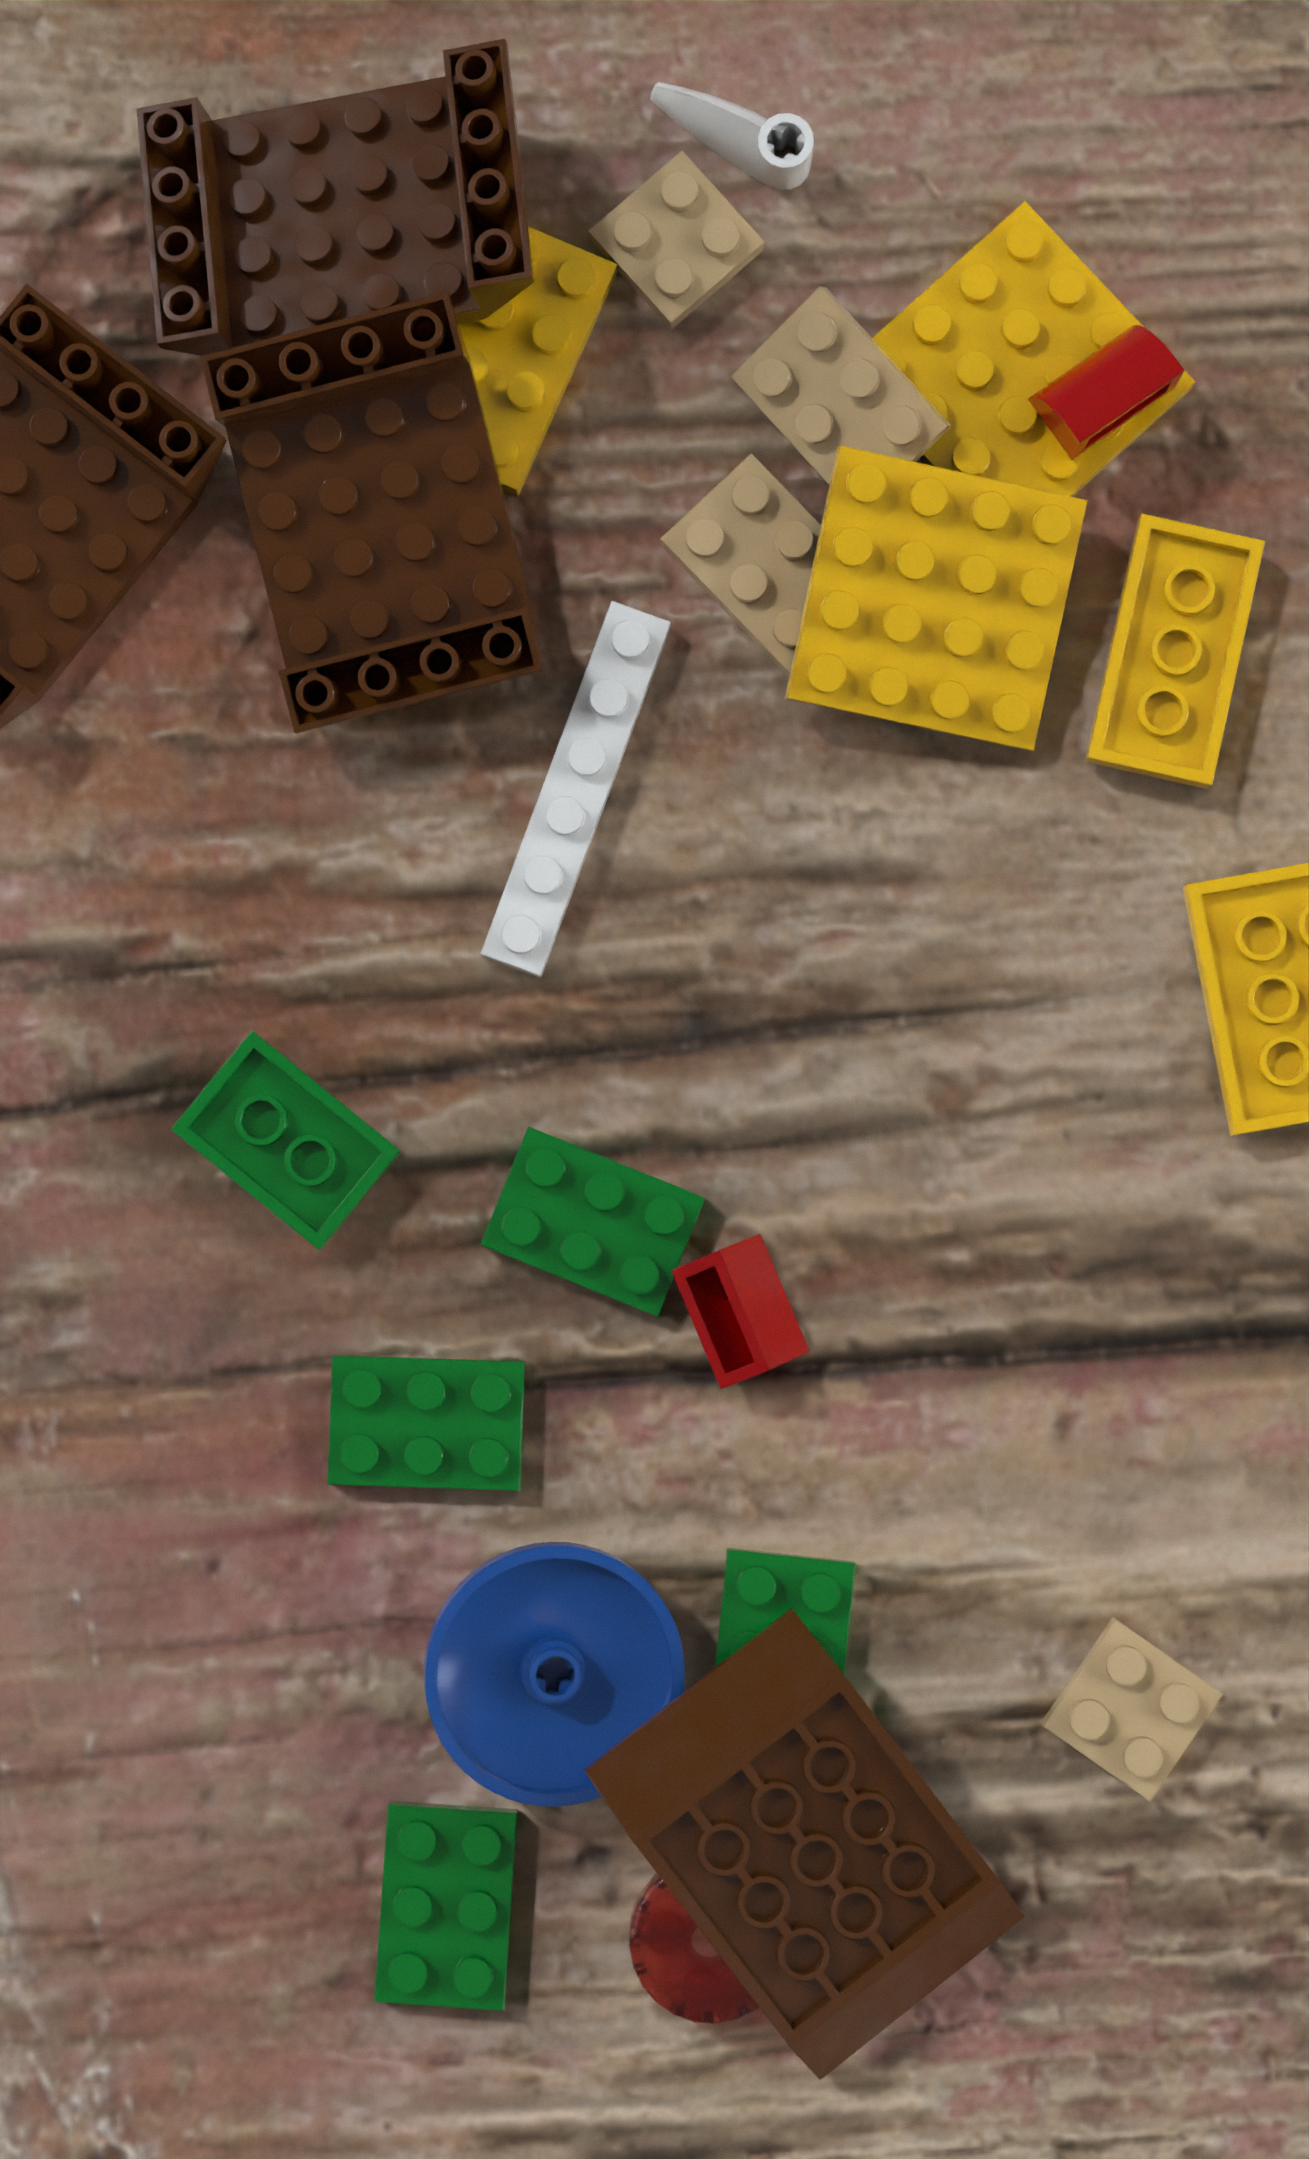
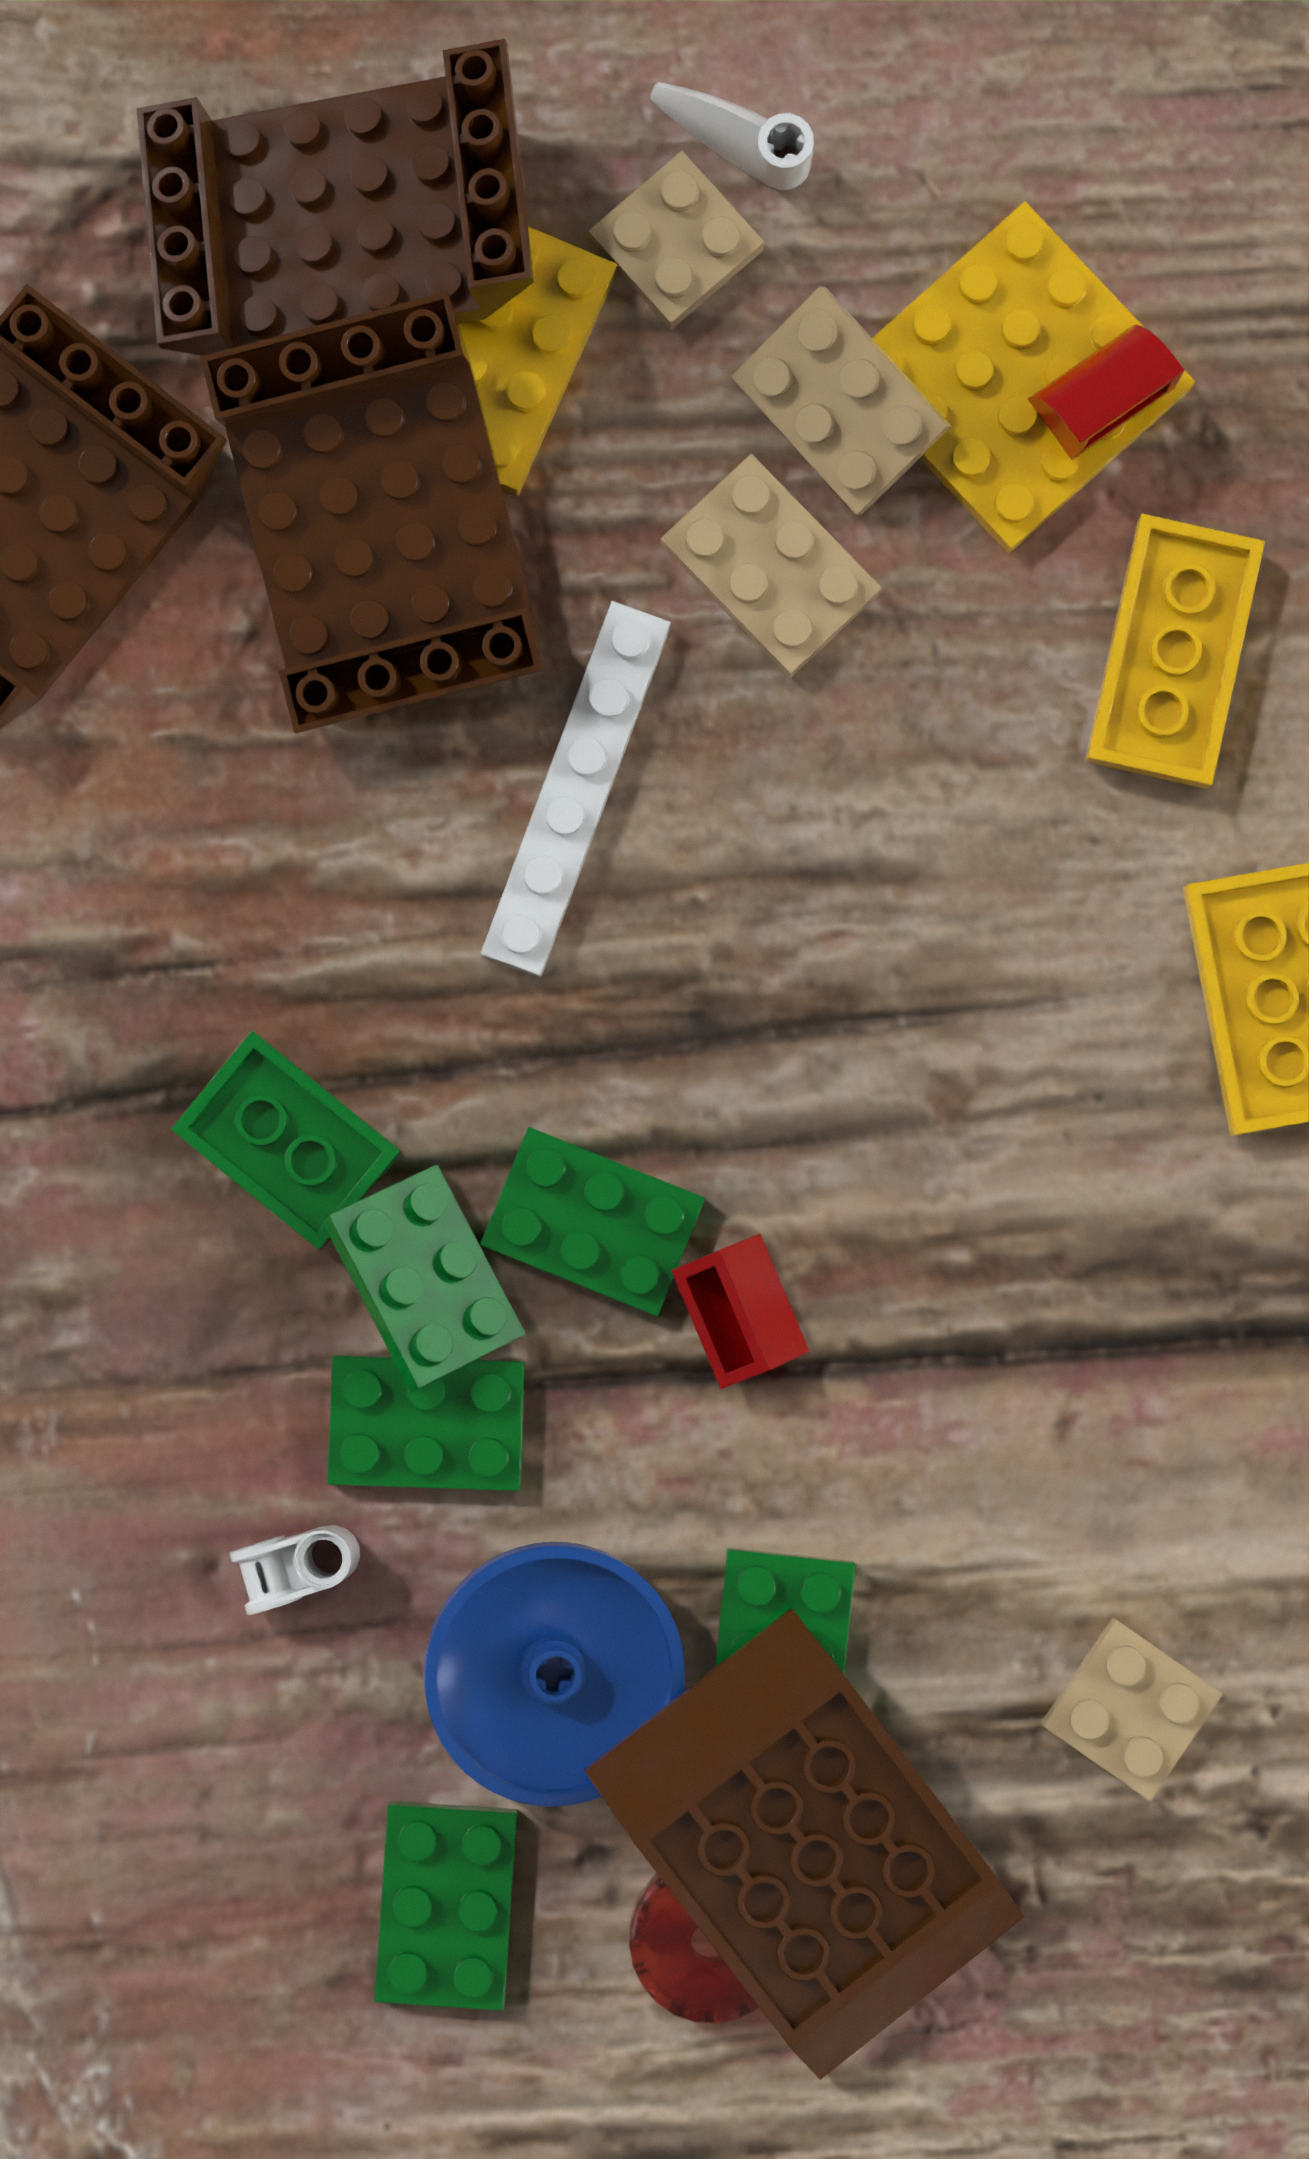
(284, 1568): none -> white piece
(423, 1278): none -> green plate
(935, 598): yellow plate -> none

